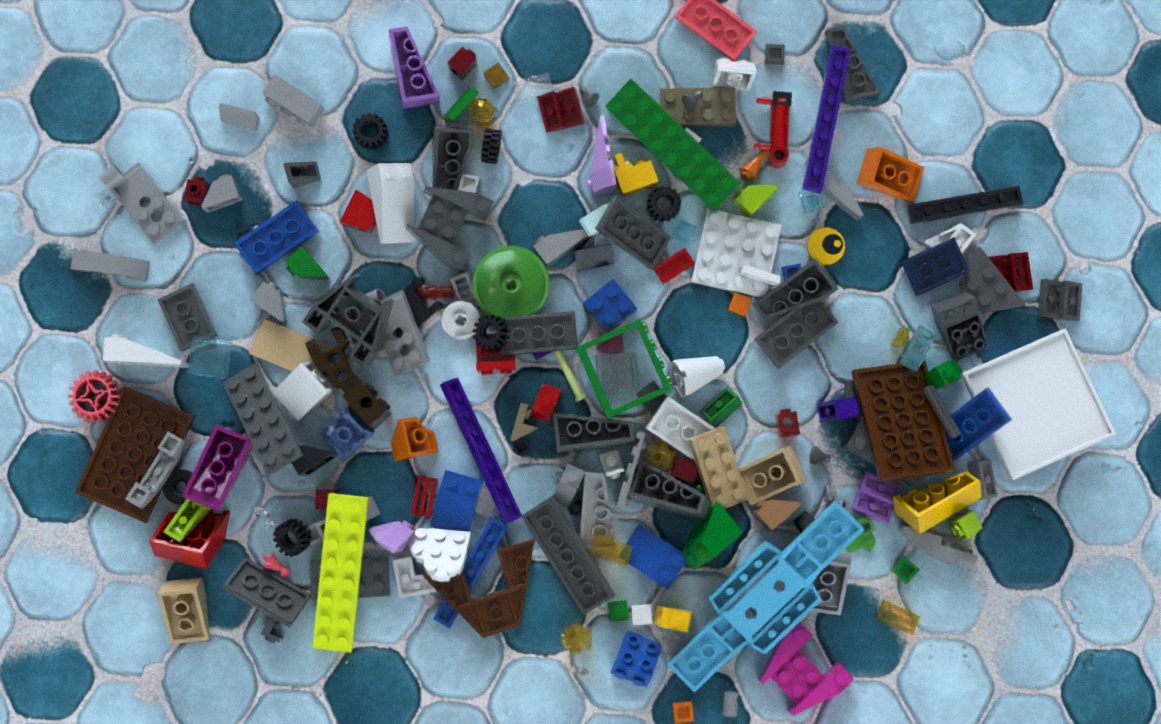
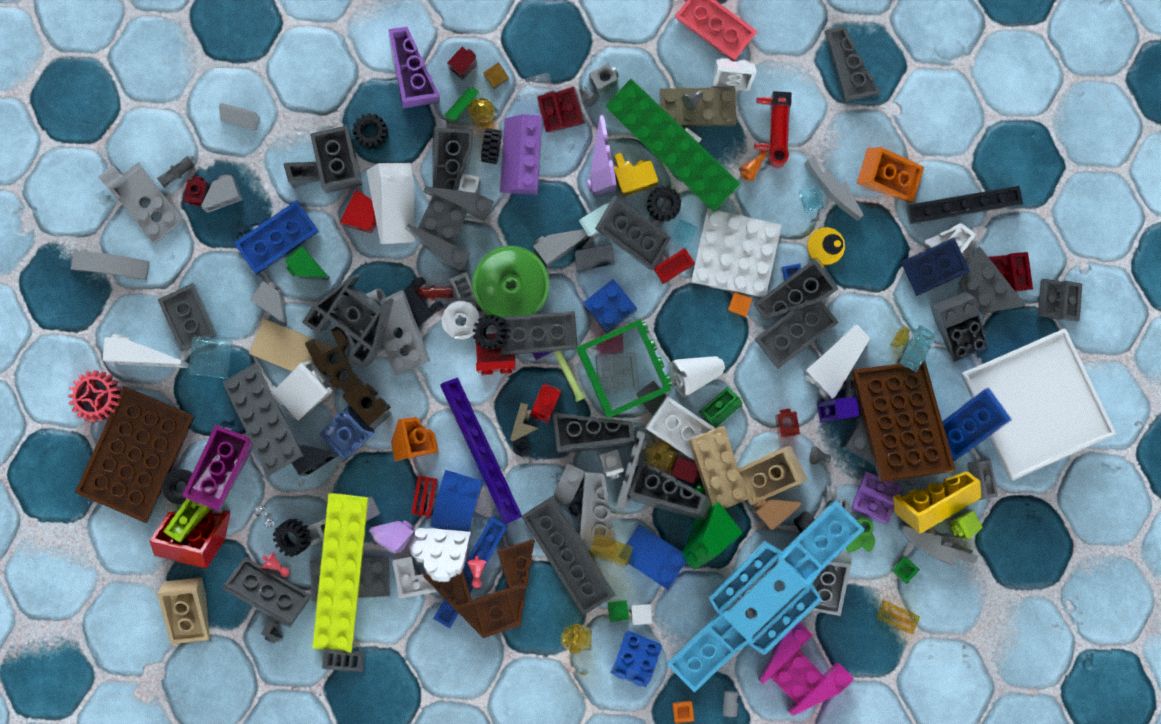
(158, 472): light grey slope -> none
(175, 171): none -> dark grey pin
(292, 101): light grey brick -> none
(322, 498): dark red brick -> none
(326, 657): none -> dark grey slope
(336, 159): none -> dark grey brick
(476, 569): none -> coral piece
(521, 154): none -> medium lavender slope
(599, 85): none -> light grey brick
(673, 618): yellow torso -> none
(753, 197): lime slope -> none
(760, 275): white tile -> none
(774, 54): dark grey tile -> none
(826, 119): dark purple plate -> none
(836, 363): none -> white slope
(941, 411): dark grey axle -> none
(944, 374): green arch -> none

